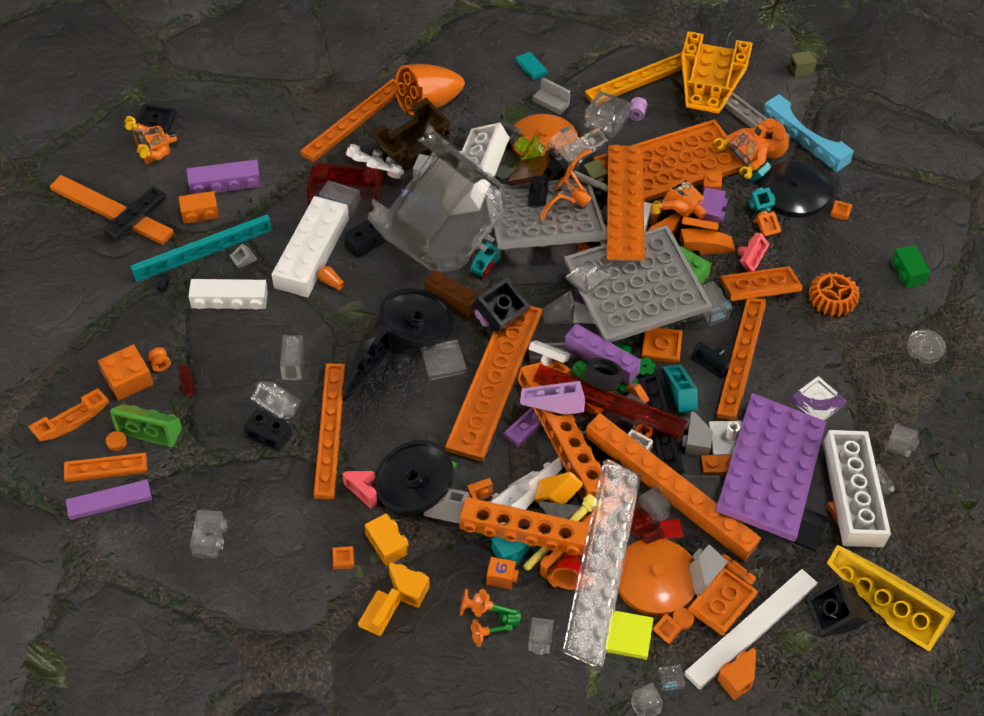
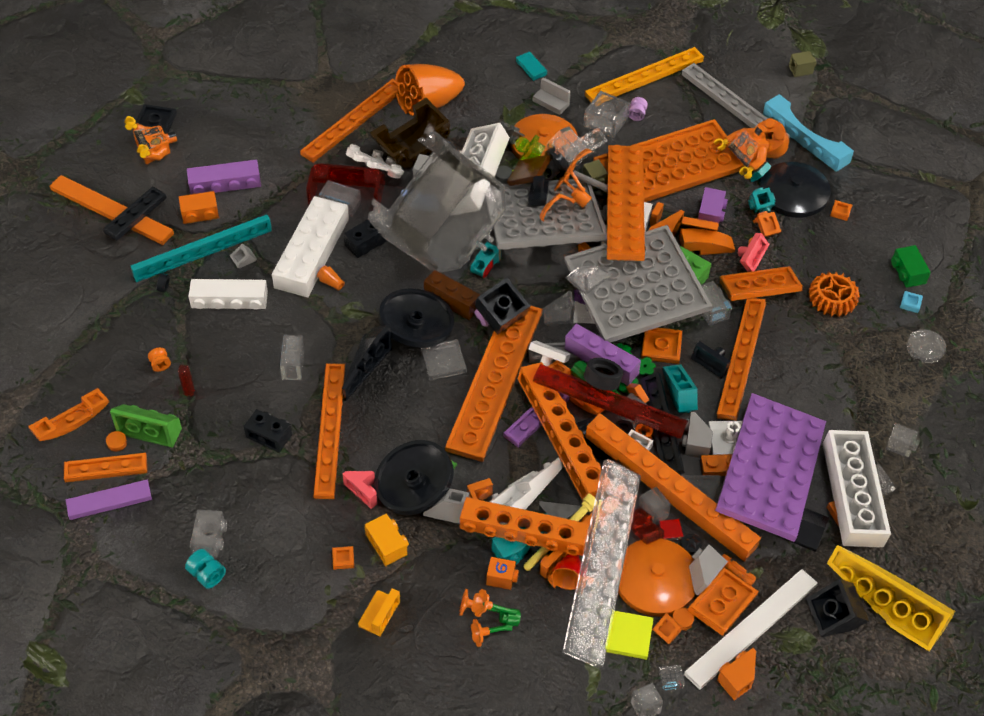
(125, 372): orange brick -> none
(205, 568): none -> teal wheel
(276, 399): clear brick -> none
(409, 583): light orange slope -> none
(540, 635): clear brick -> none
(557, 488): light orange slope -> none
(558, 398): lavender slope -> none
(682, 199): orange torso -> none
(711, 72): light orange wedge -> none
(712, 180): orange brick -> none
(818, 399): clear tile -> none
(911, 301): none -> medium azure tile

